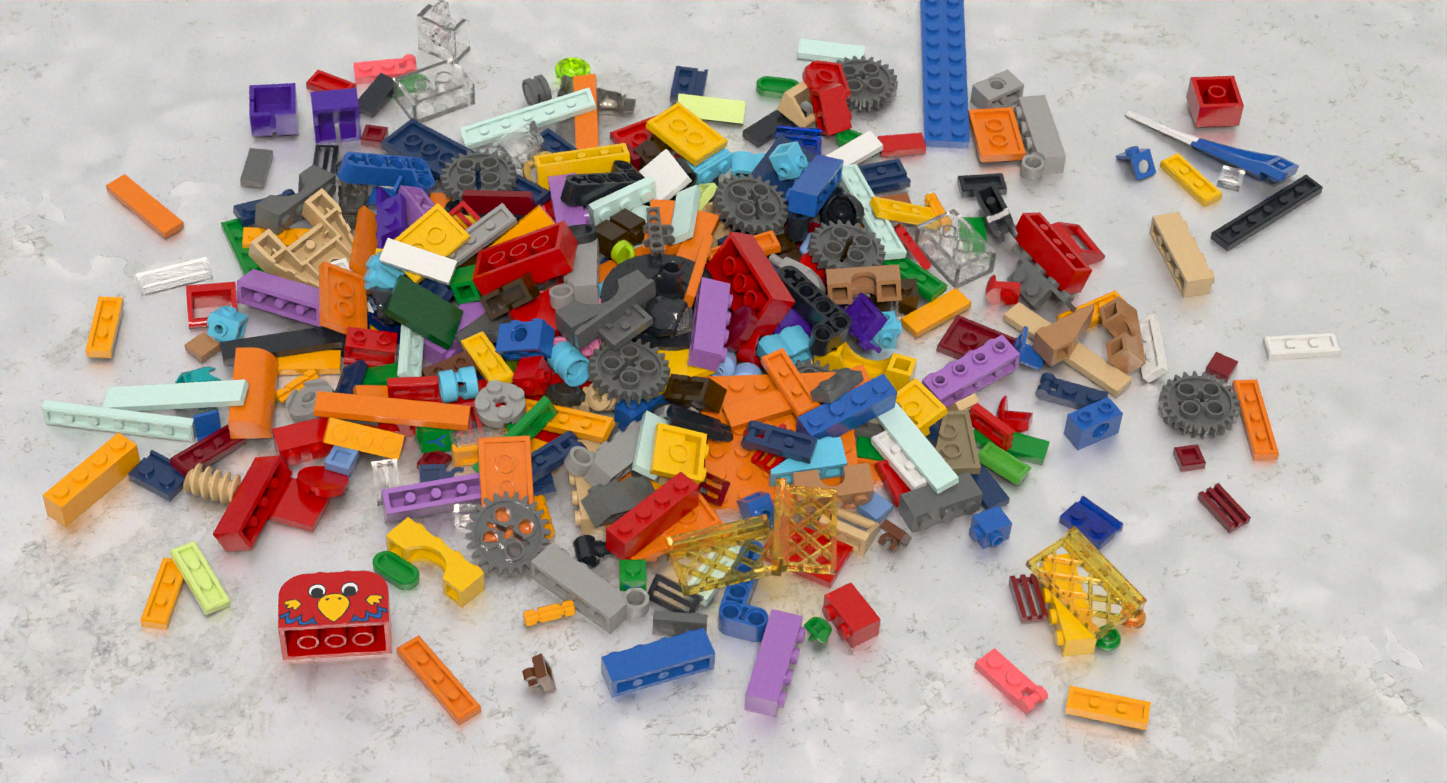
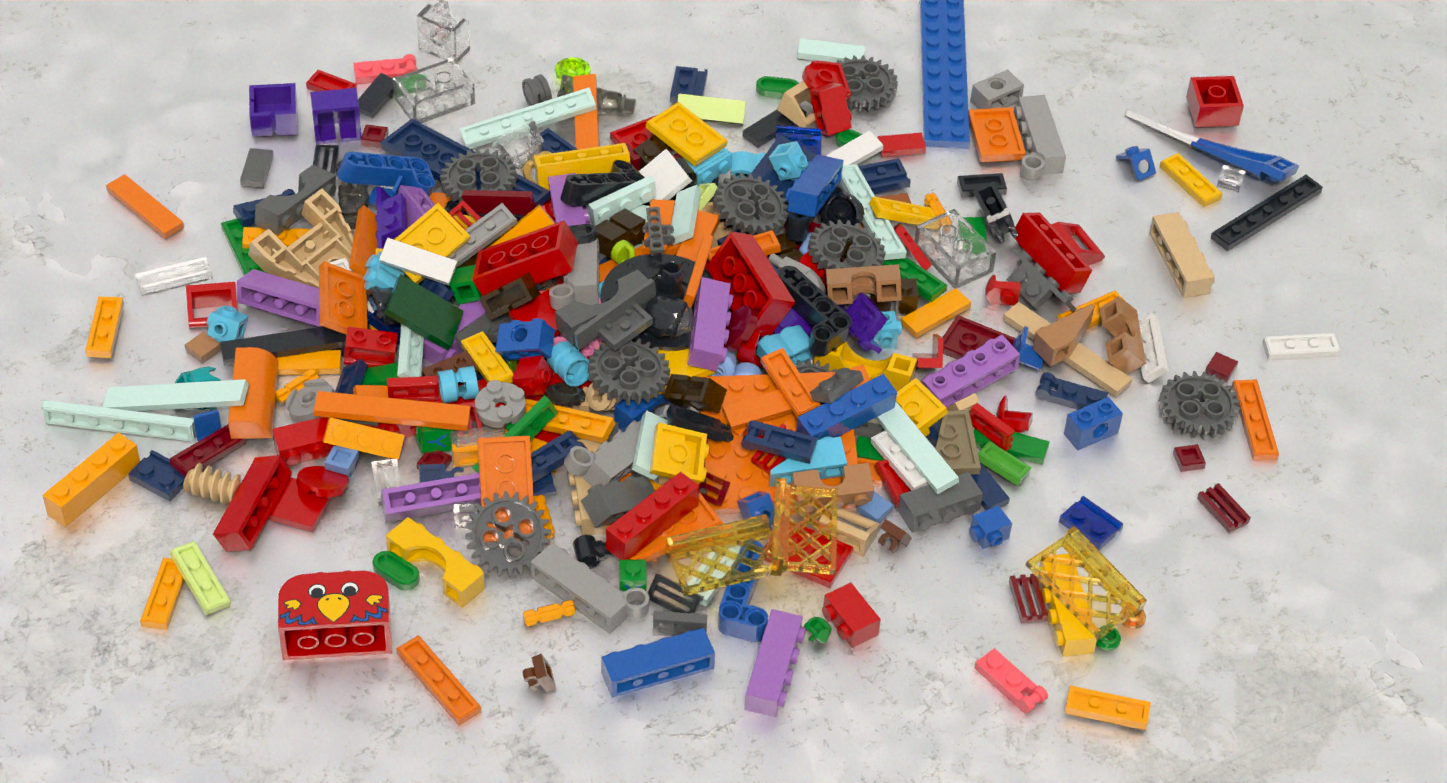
(933, 359): none -> red panel

